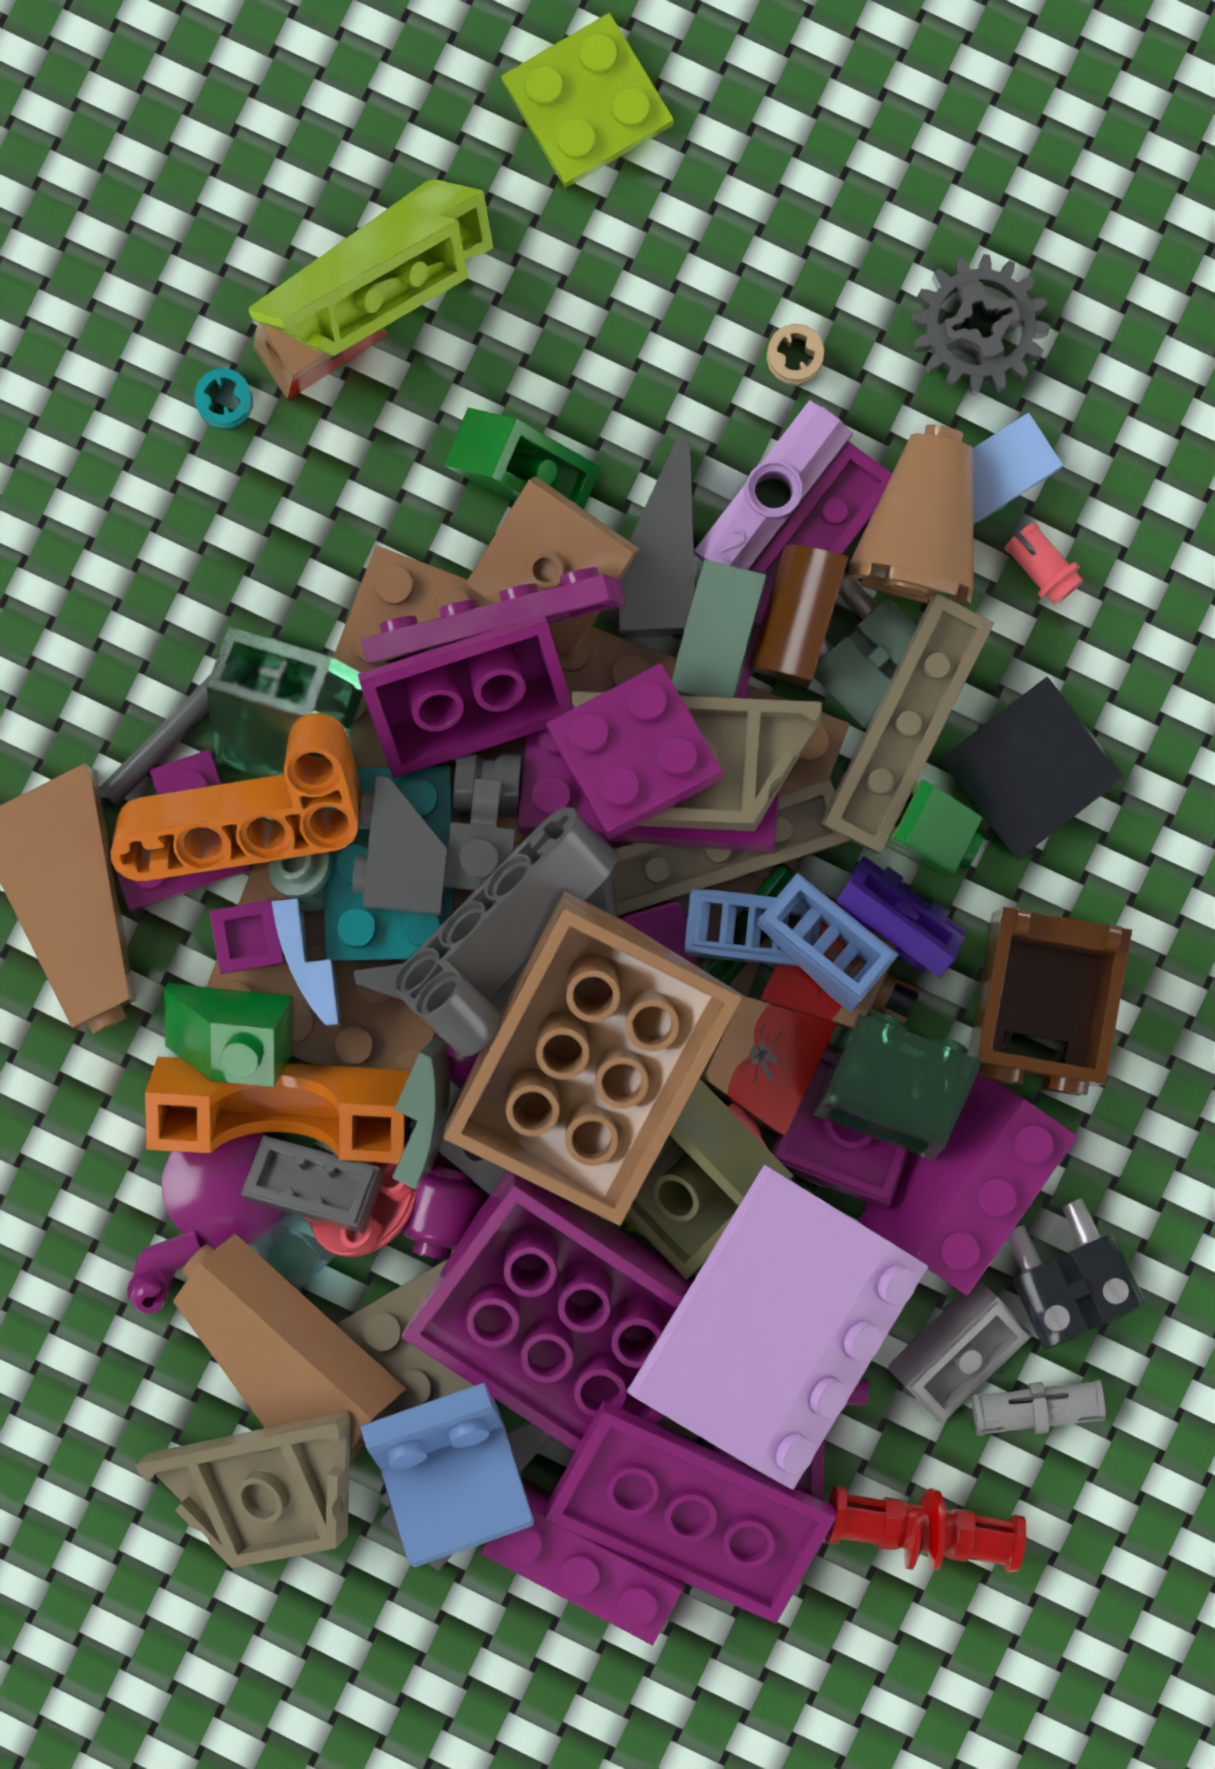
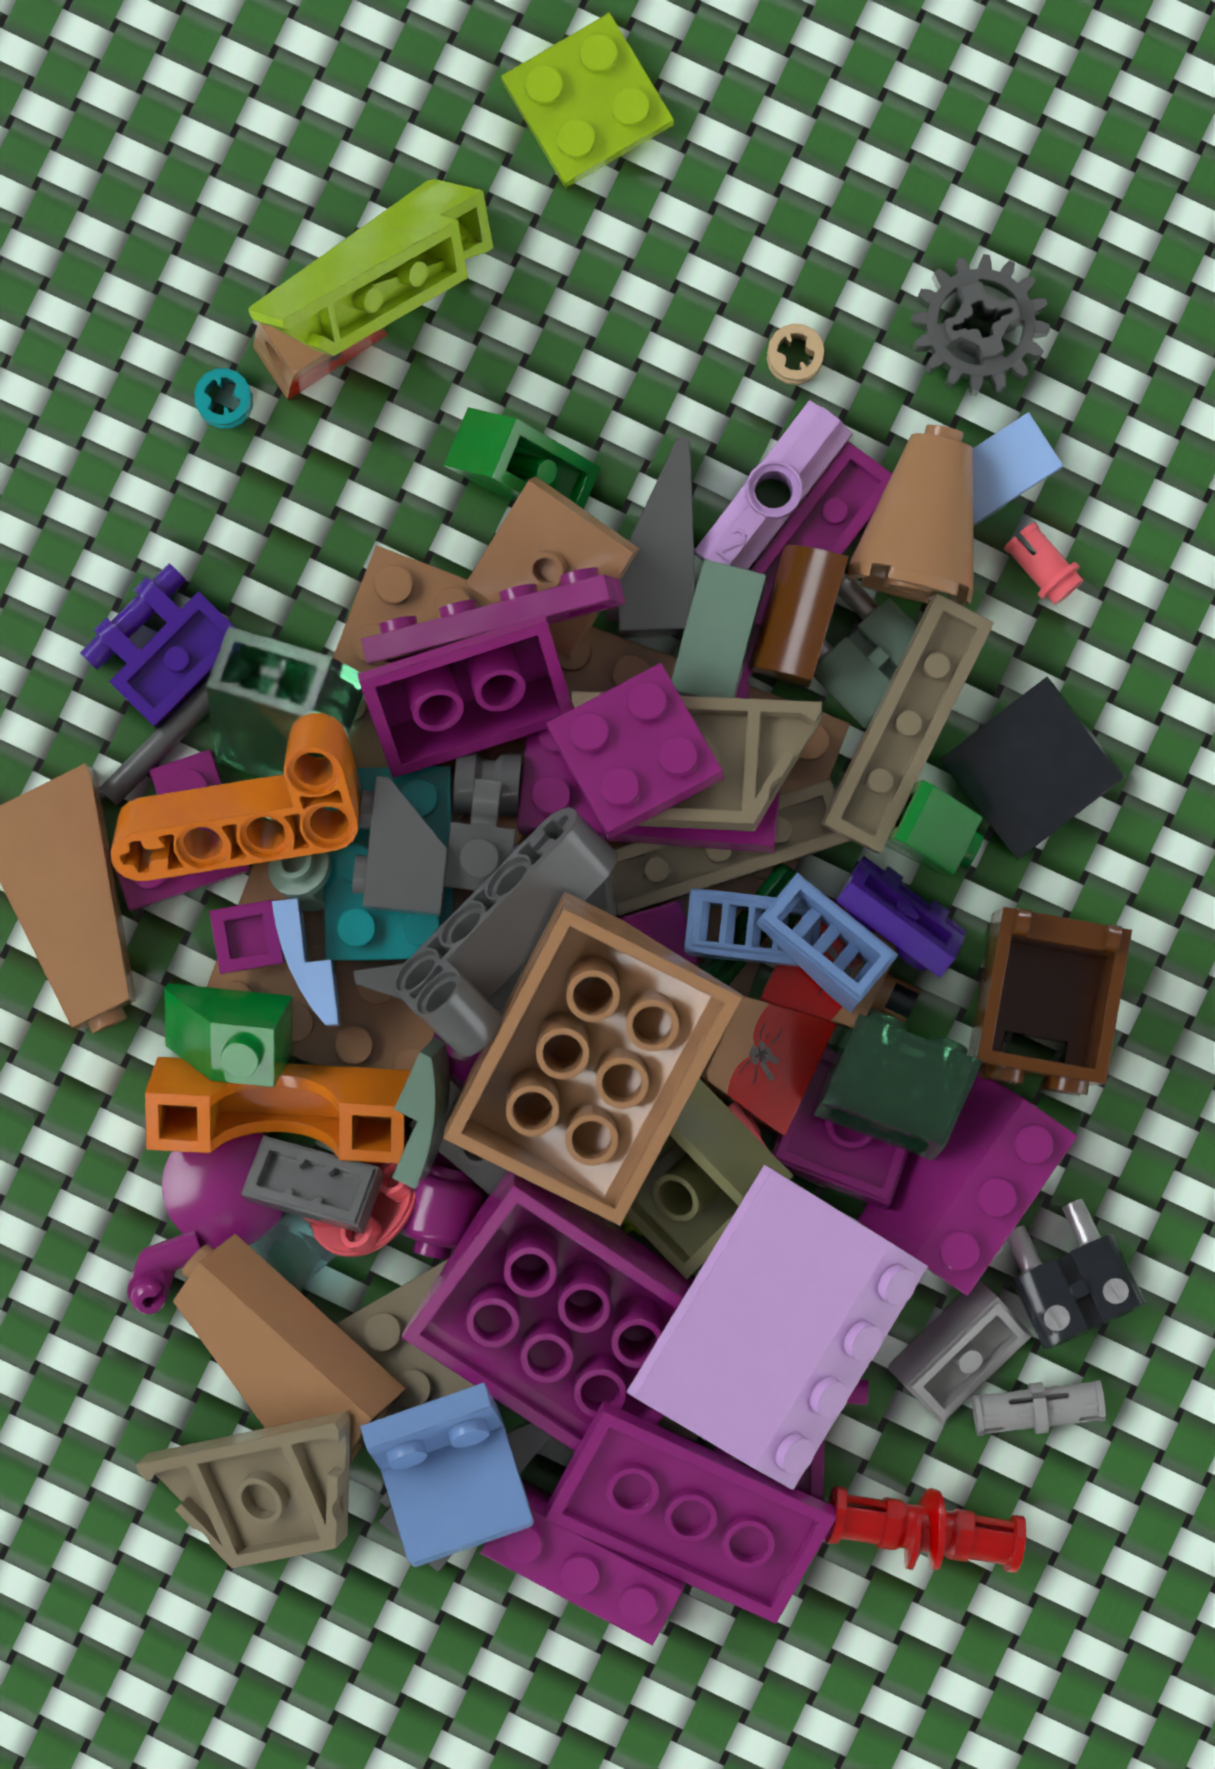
(174, 659): none -> dark purple plate

